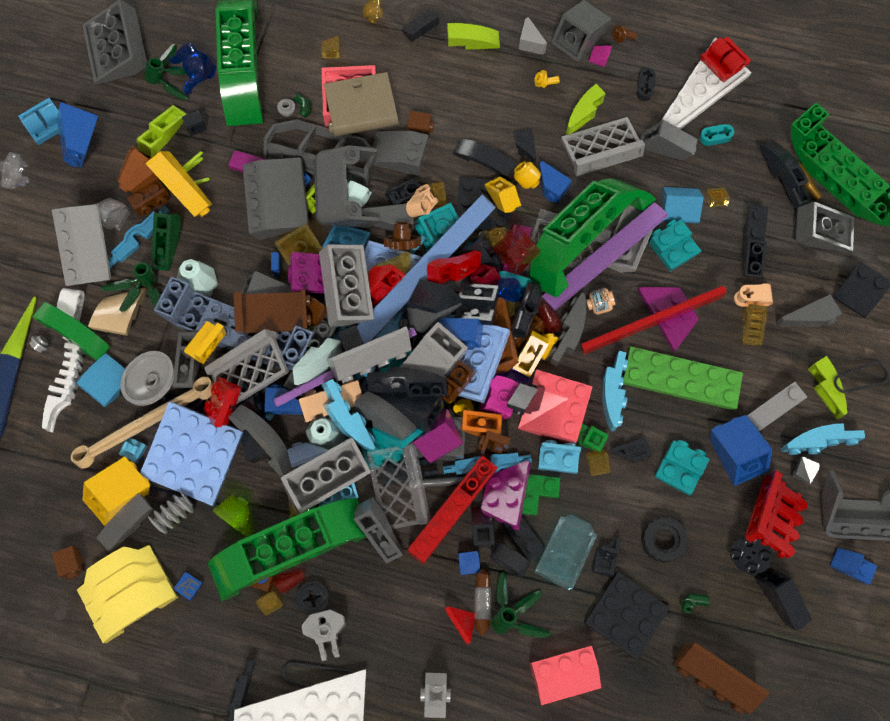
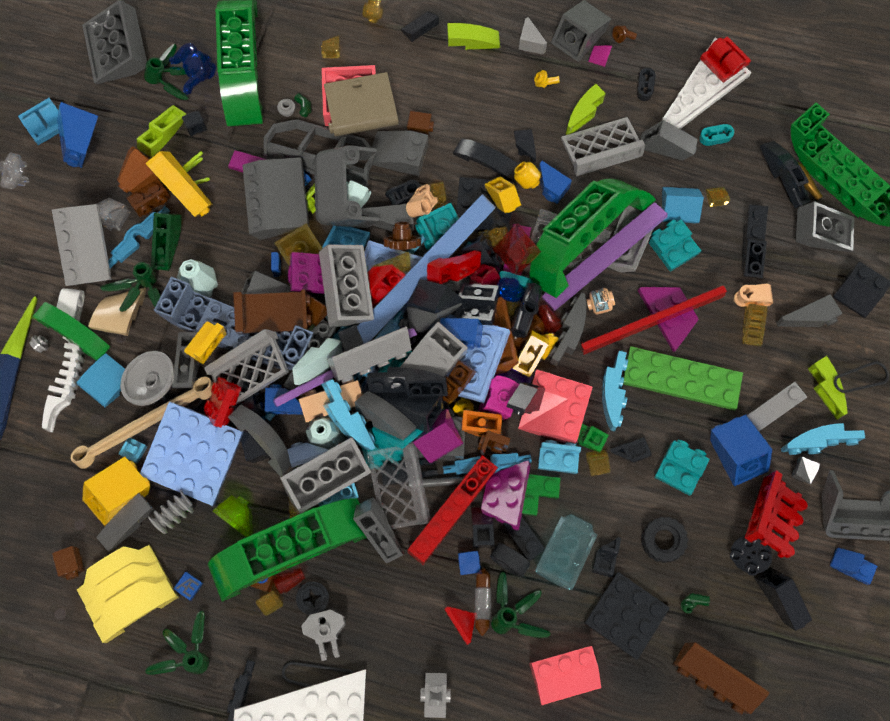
(193, 660): none -> dark green plant

